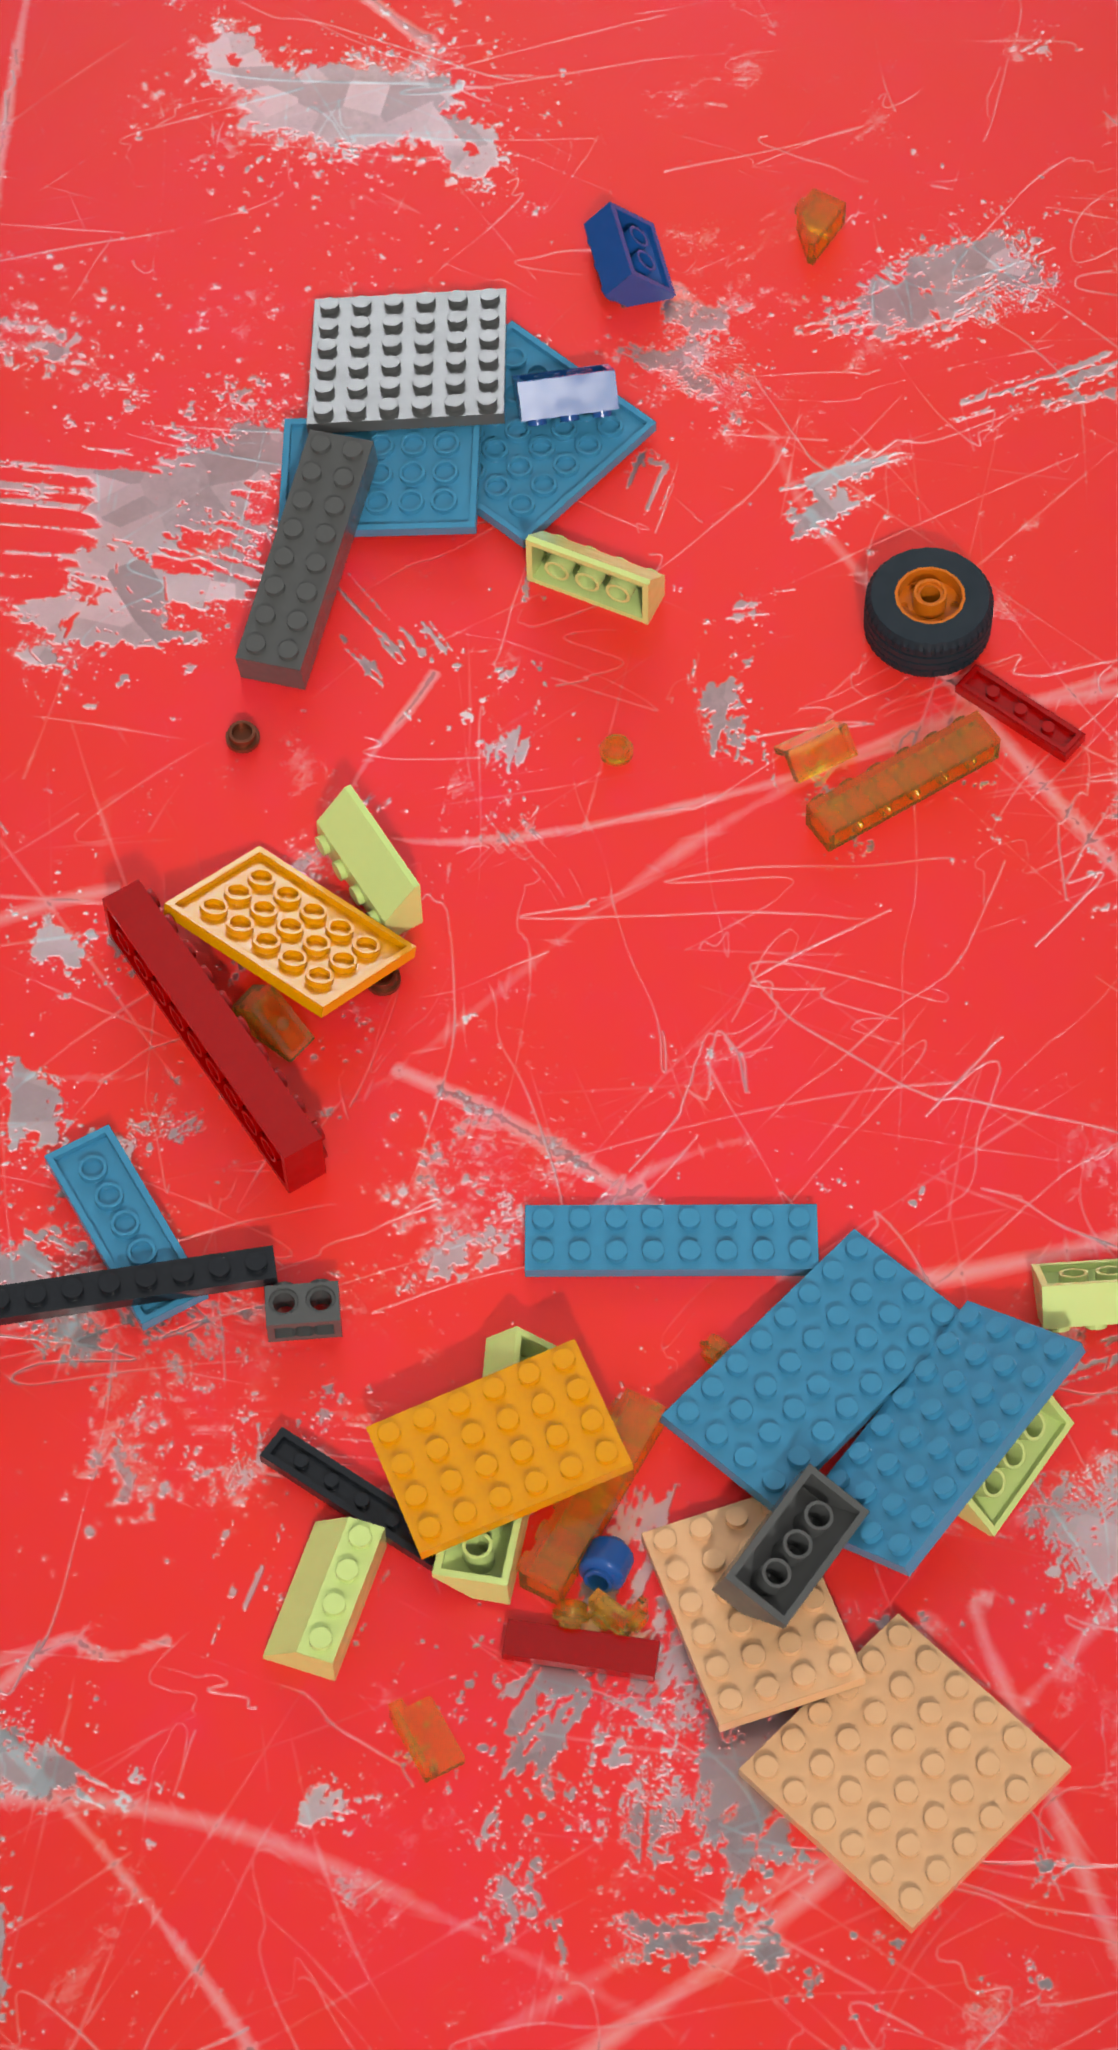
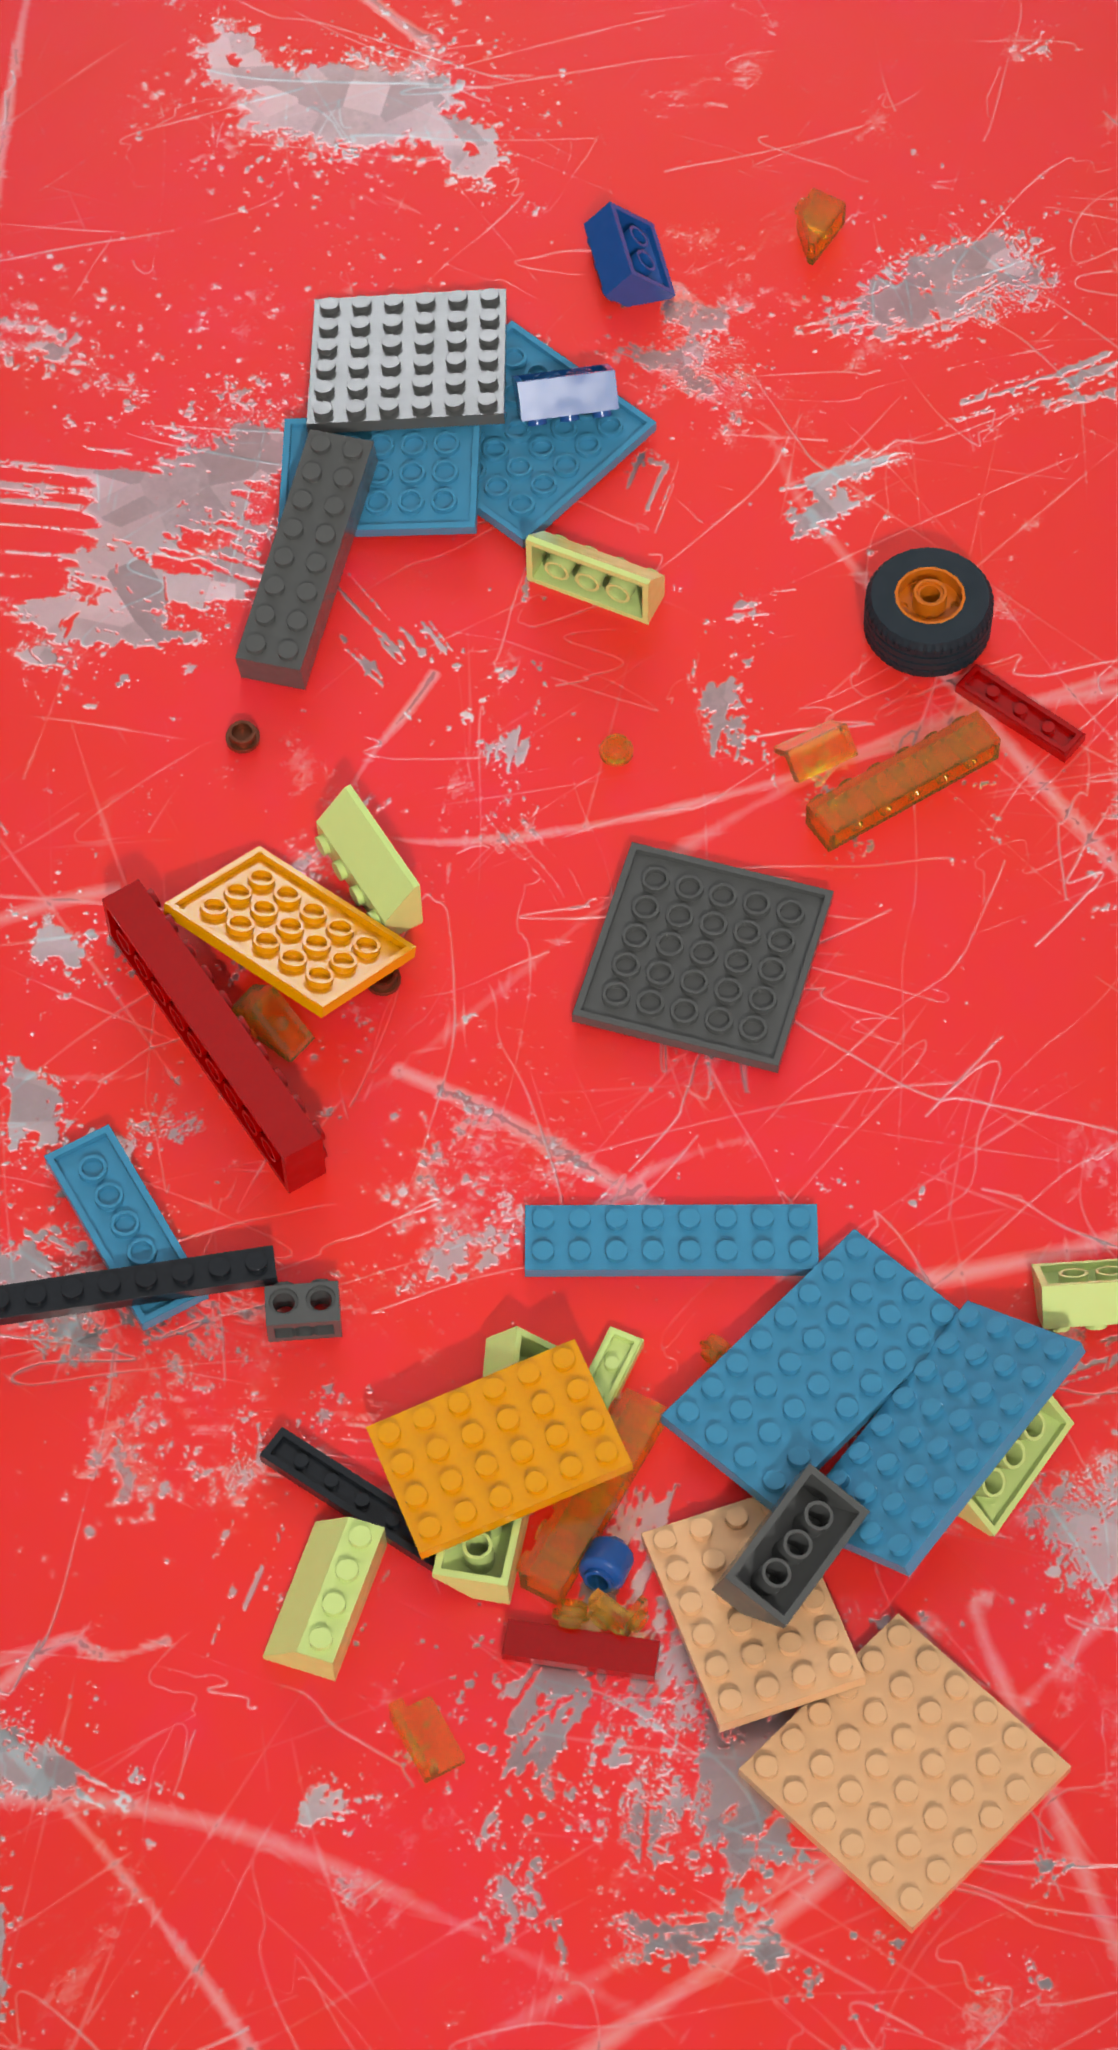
(615, 1362): none -> yellowish green tile
(703, 957): none -> dark grey plate

